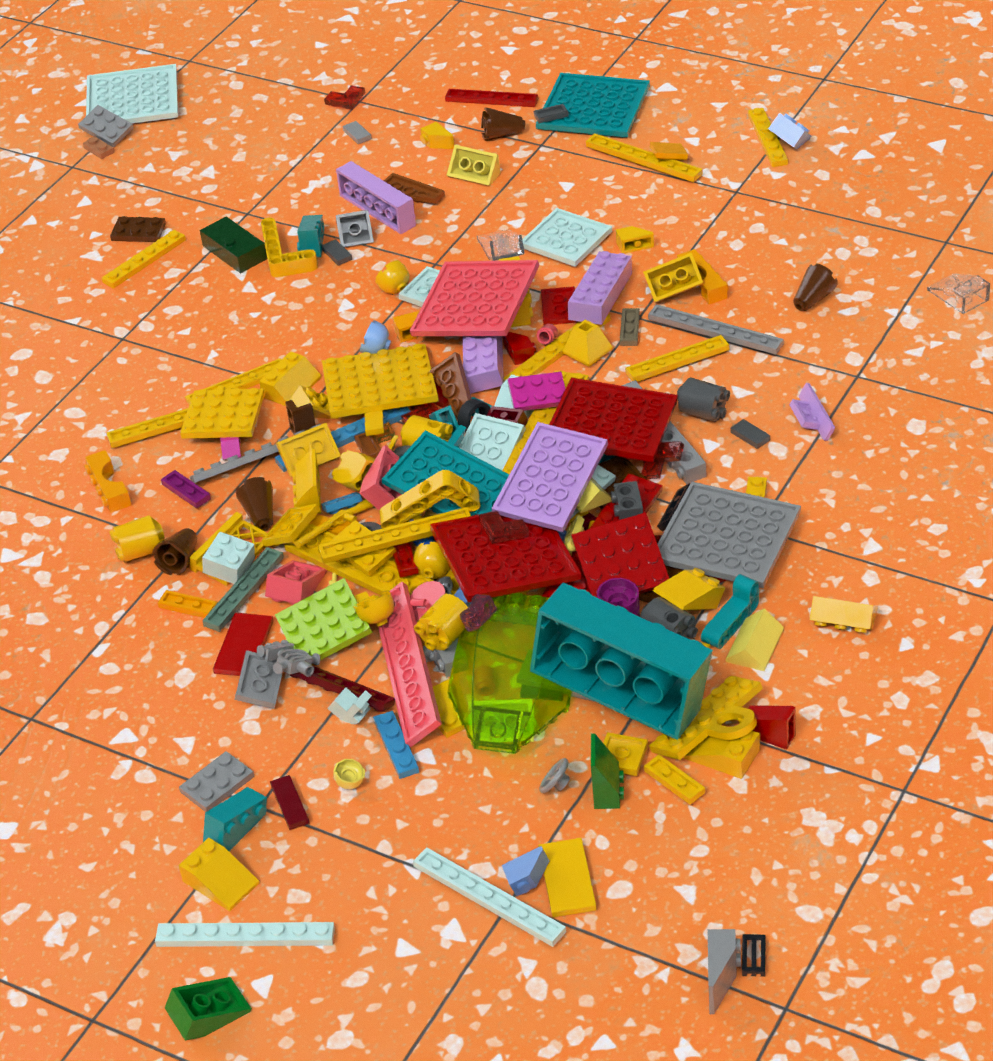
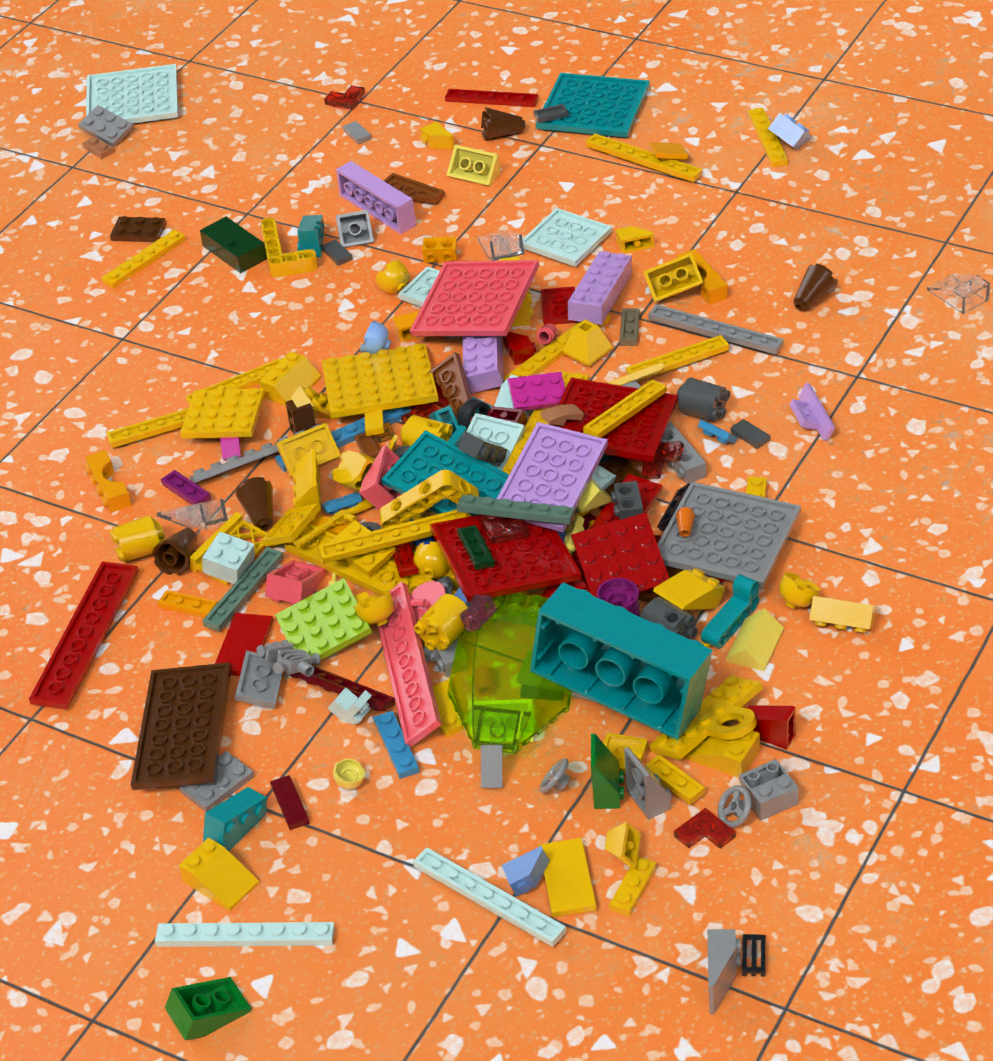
(83, 635): none -> red plate
(181, 726): none -> reddish brown plate
(198, 515): none -> clear slope
(439, 249): none -> light orange brick
(475, 547): none -> dark green tile
(482, 449): none -> dark grey brick
(491, 766): none -> light grey tile
(516, 509): none -> sand green plate
(558, 414): none -> nougat slope
(624, 844): none -> yellow slope
(625, 409): none -> yellow plate
(632, 887): none -> yellow plate
(639, 374): none -> yellow tile
(645, 787): none -> light grey slope
(685, 520): none -> orange cone
(704, 825): none -> clear red plate
(710, 429): none -> dark azure plate
(736, 807): none -> light grey piece
(770, 789): none -> light grey slope
(797, 591): none -> yellow cylinder

